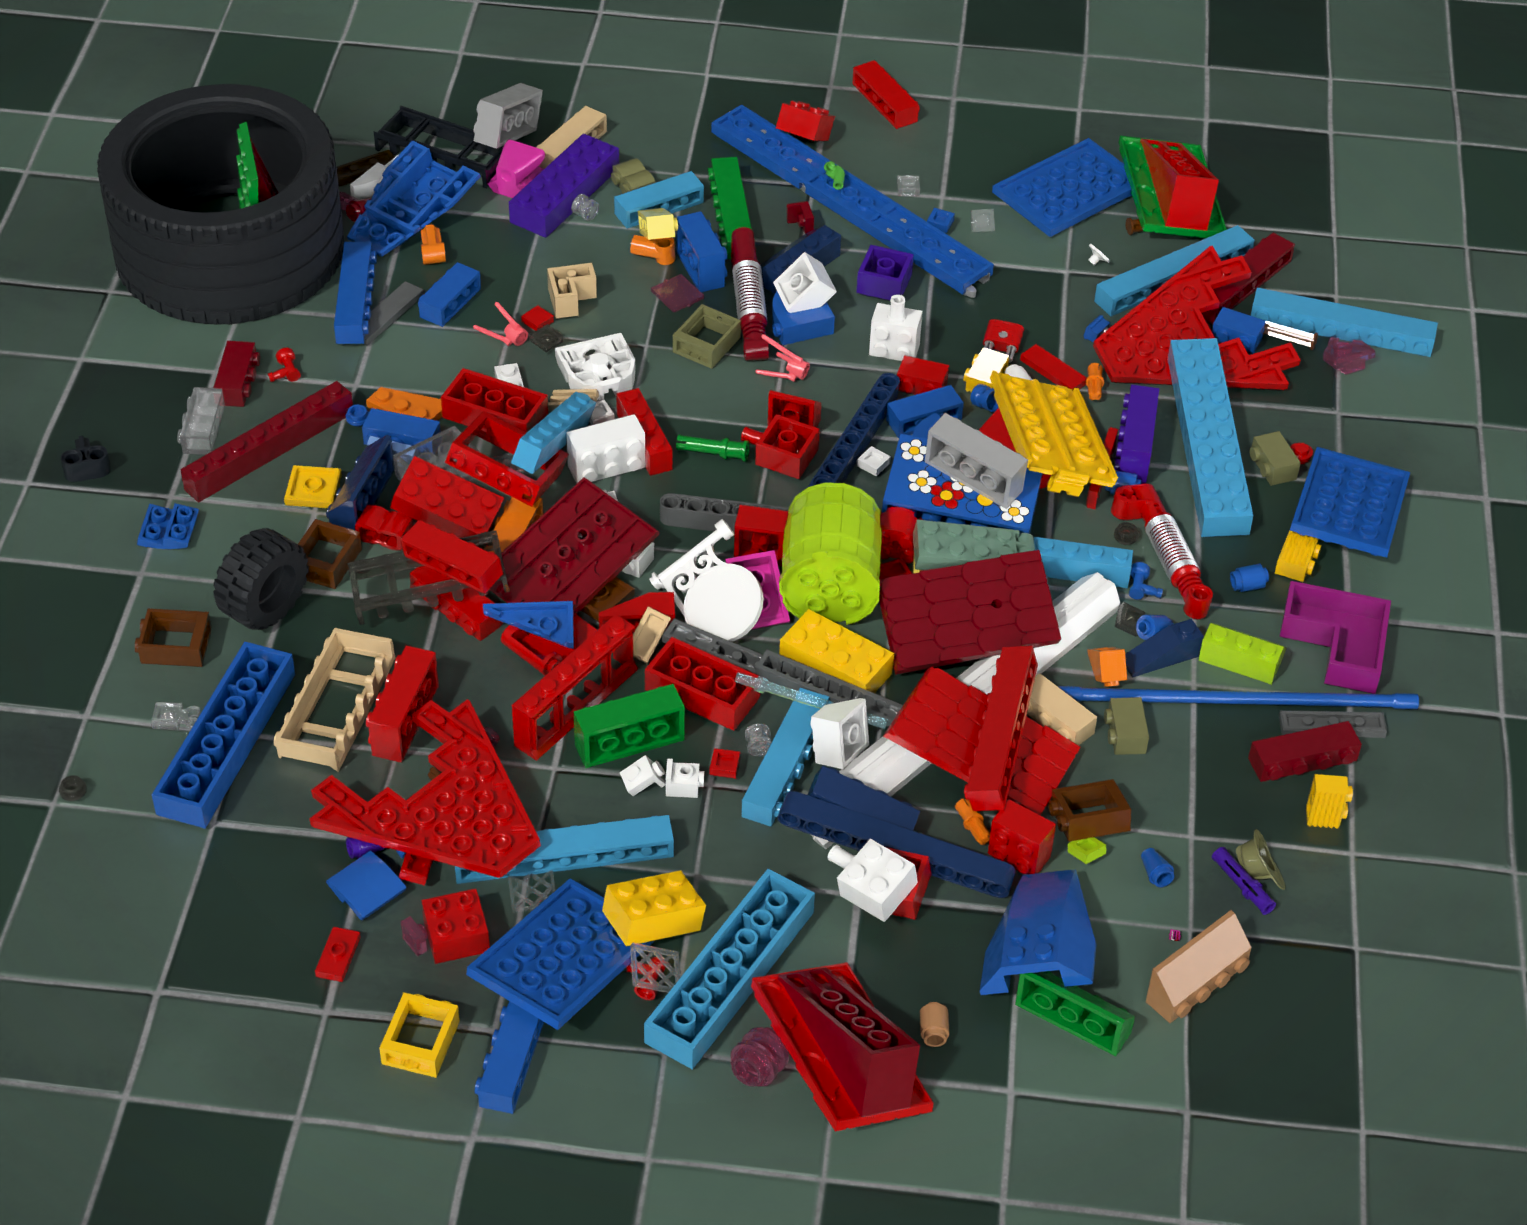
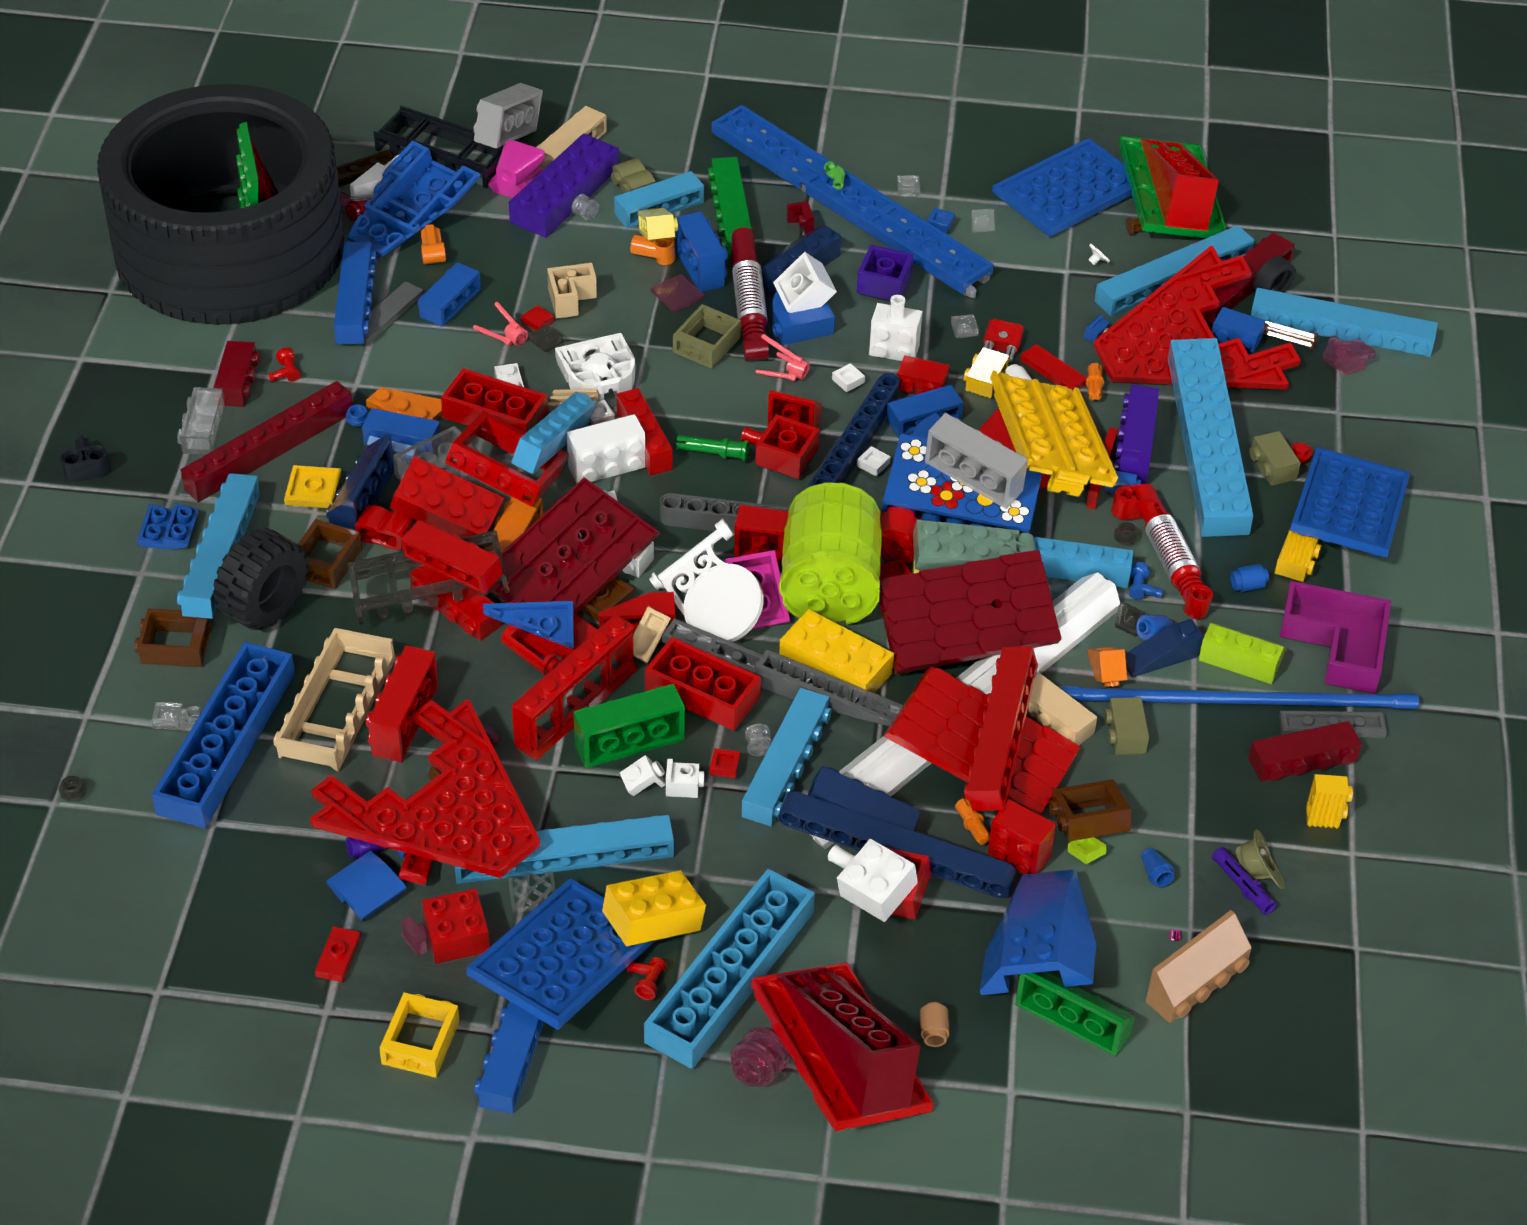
(225, 528): none -> dark azure brick
(647, 975): clear window -> none
(762, 685): clear light blue bar -> none
(805, 121): red brick -> none
(840, 732): white slope -> none
(848, 377): none -> white plate
(885, 94): red brick -> none
(964, 326): none -> clear plate
(983, 397): blue wheel -> none
(1275, 275): none -> black tyre

